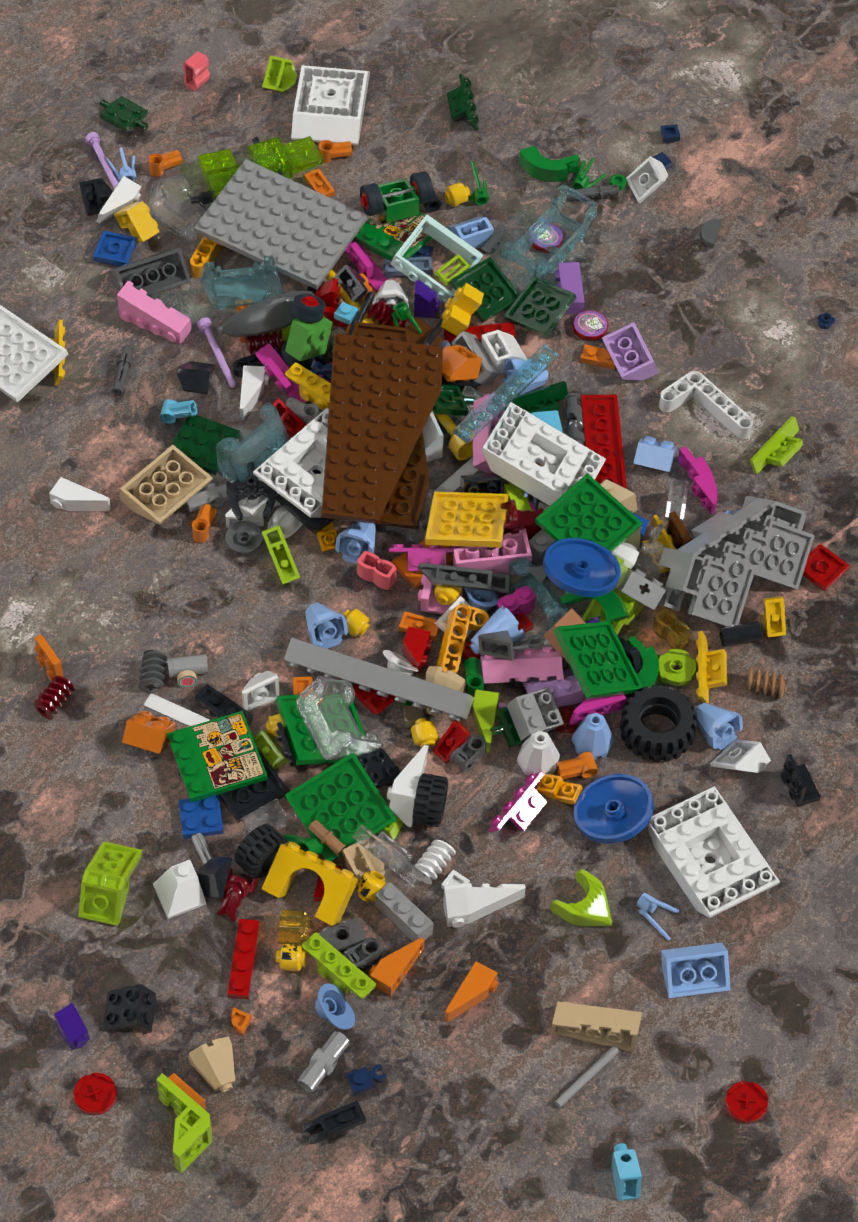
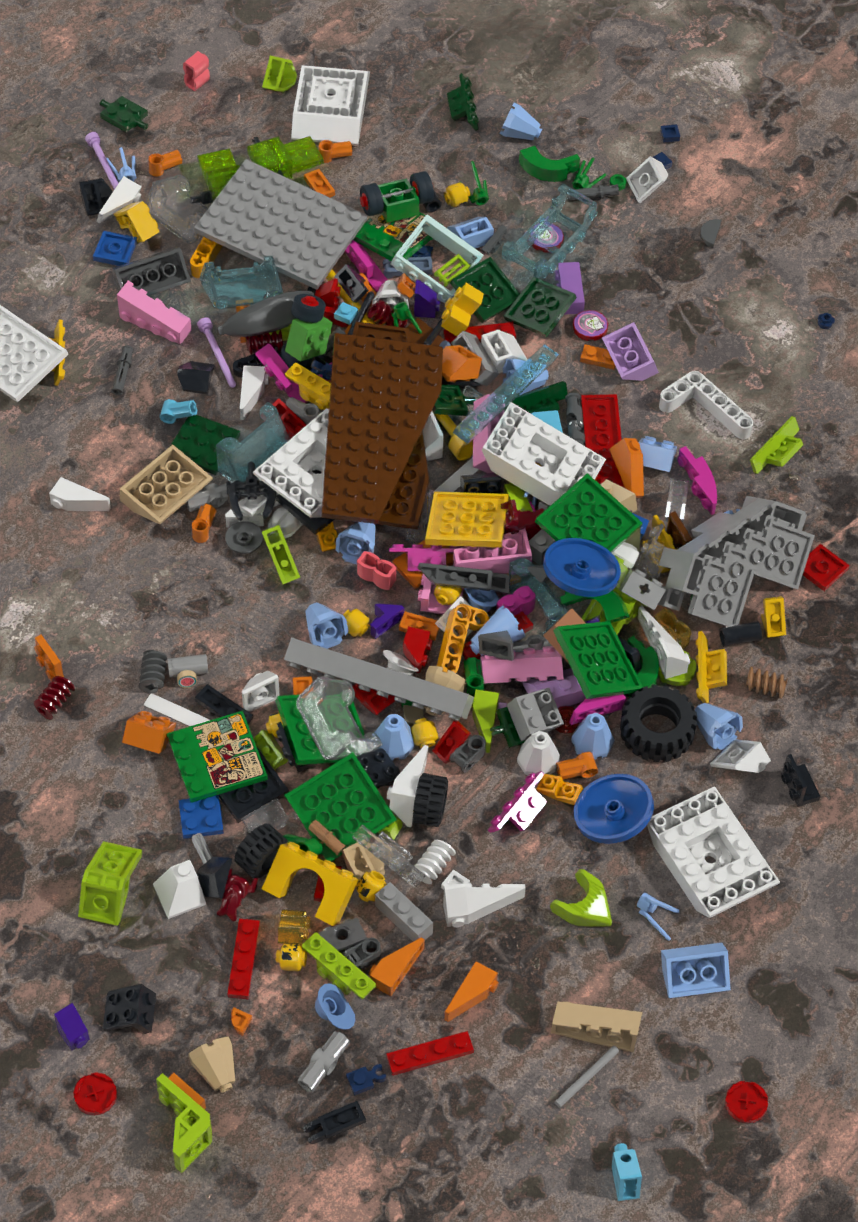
(387, 617): none -> dark purple slope
(395, 737): none -> light blue cone
(406, 285): none -> orange plate
(429, 1053): none -> red plate
(520, 124): none -> light blue cone
(629, 463): none -> orange slope
(670, 654): none -> white wedge

